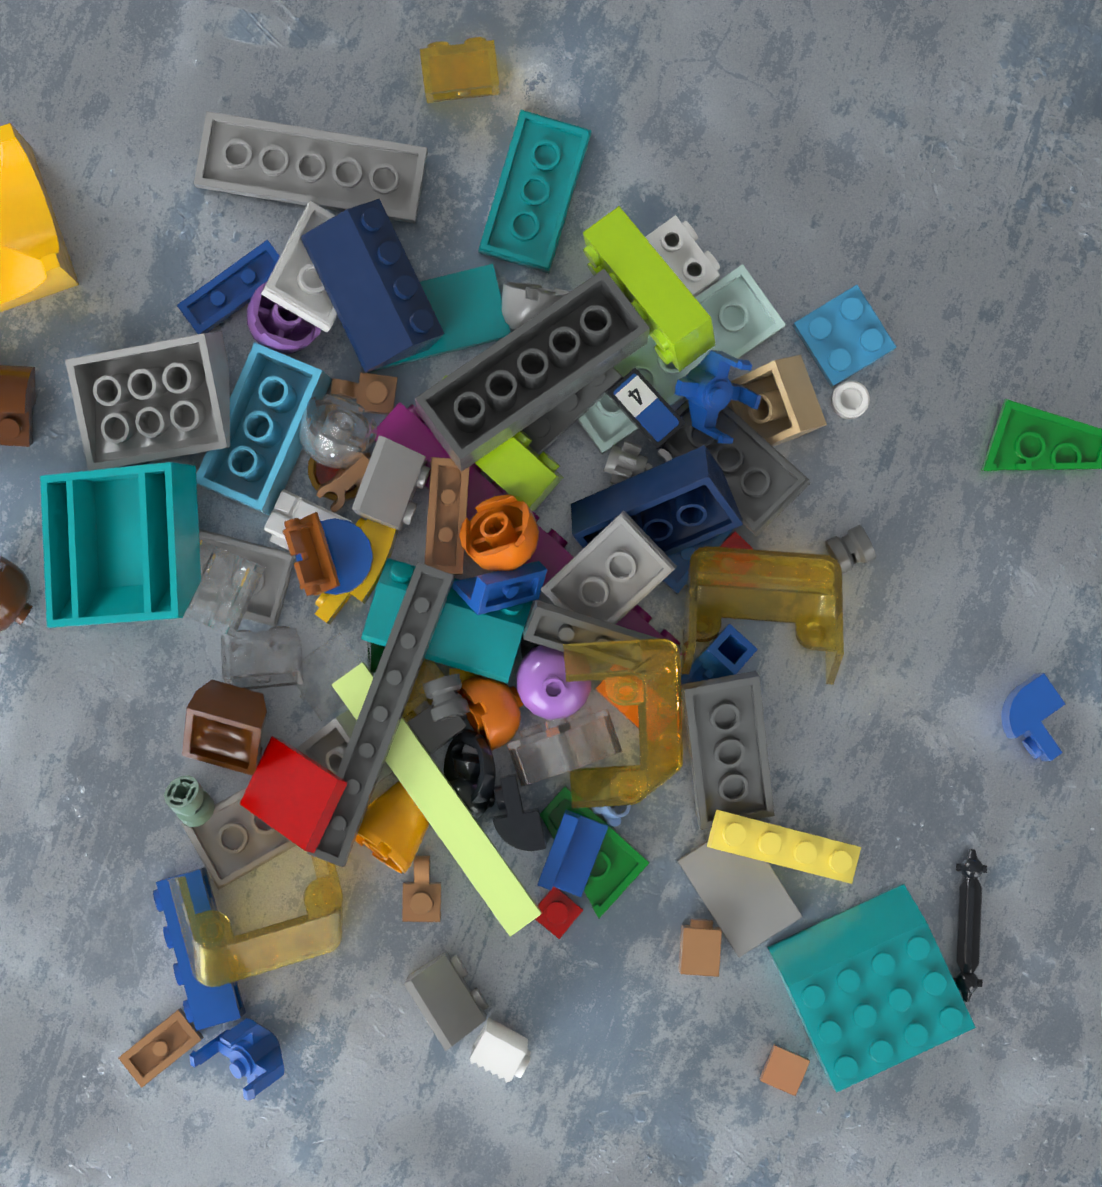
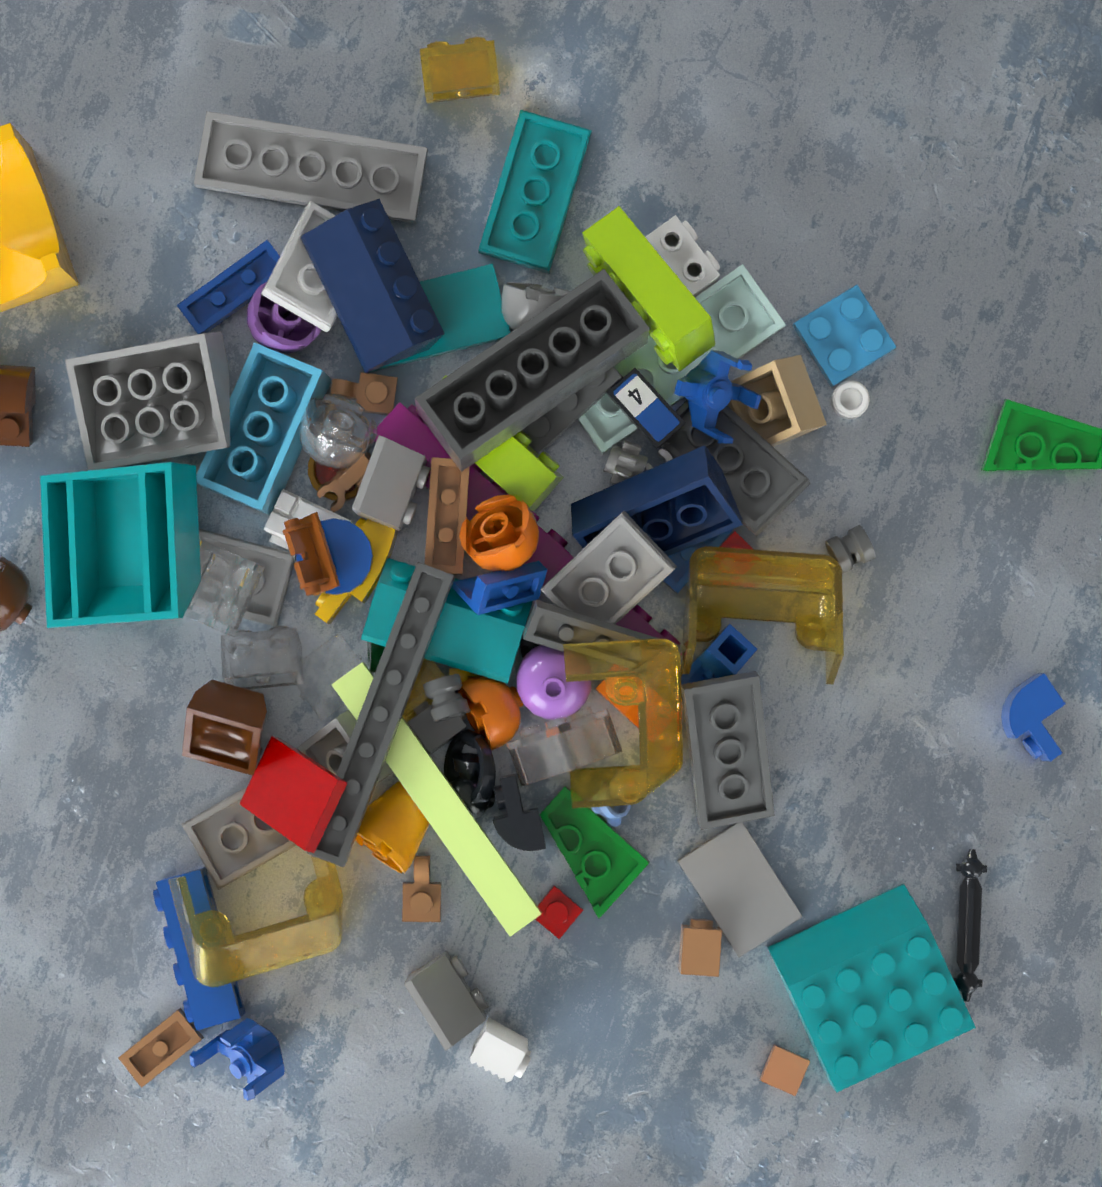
(189, 801): sand green wheel -> none
(572, 853): blue panel -> none
(783, 846): light yellow plate -> none

